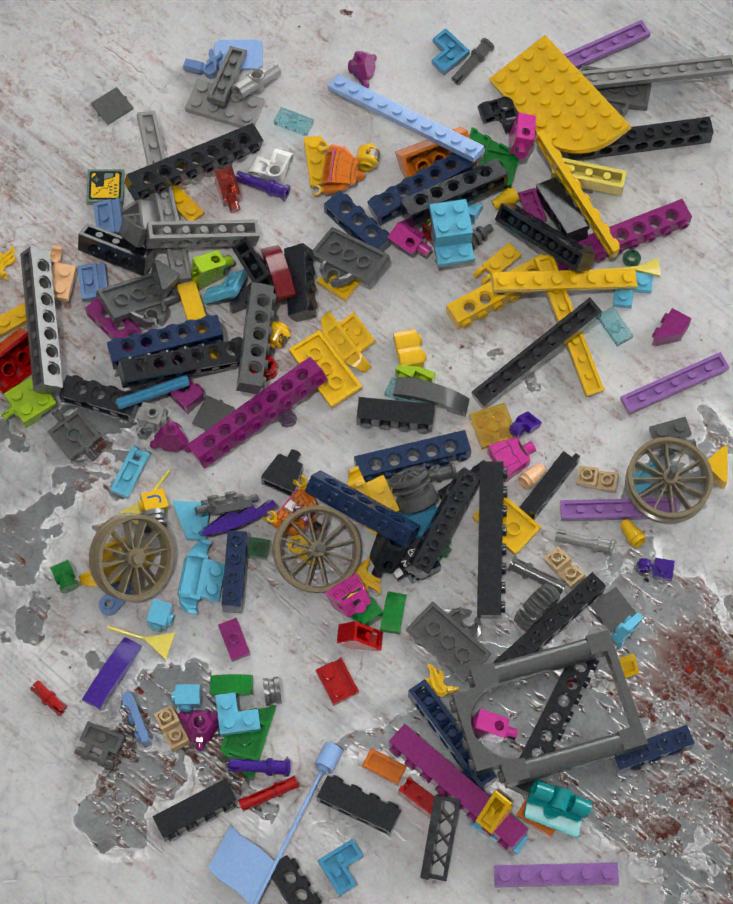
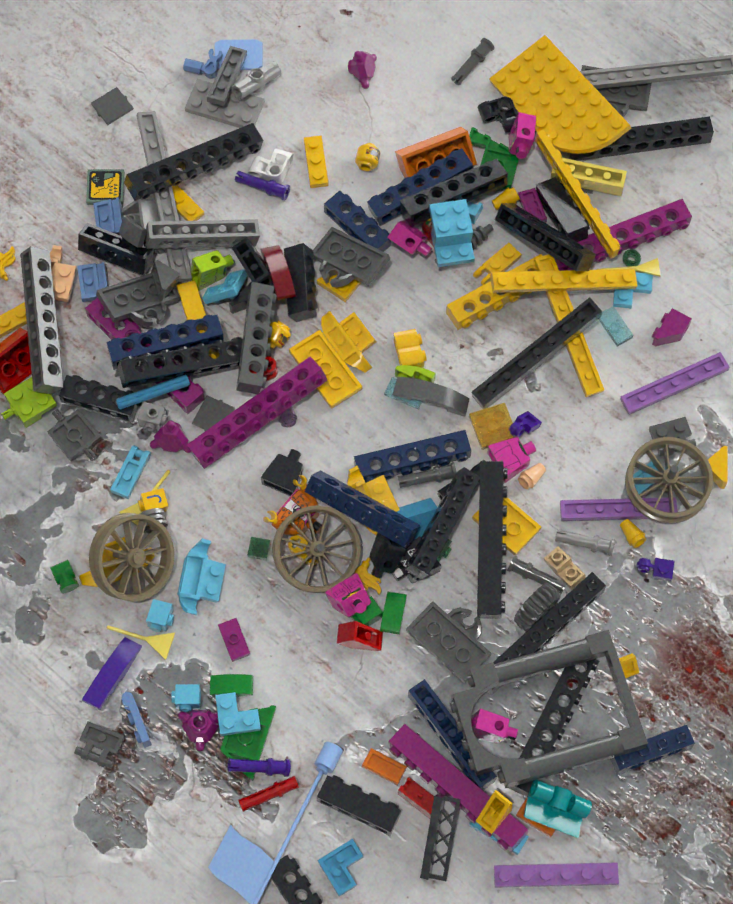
(48, 698): red pin -> none
(116, 603): medium blue plate -> none
(171, 728): tan slope -> none
(190, 521): medium azure wing -> none
(195, 810): black brick -> none
(226, 503): dark grey plate -> none
(228, 188): clear red torso -> none
(232, 520): dark purple slope -> none
(234, 571): dark blue brick -> none
(272, 691): flat silver wheel -> none
(293, 121): clear light blue plate -> none
(337, 681): red plate -> none
(339, 169): orange torso -> none
(395, 415): black brick -> none
(406, 118): light blue plate -> none
(413, 489): dark grey wheel -> none
(437, 684): yellow piece -> none
(452, 51): dark azure plate -> none
(549, 484): black fence -> none
(598, 480): tan slope -> none
(608, 44): medium lavender plate -> none
(612, 609): dark grey piece -> none
(626, 628): medium azure plate -> none

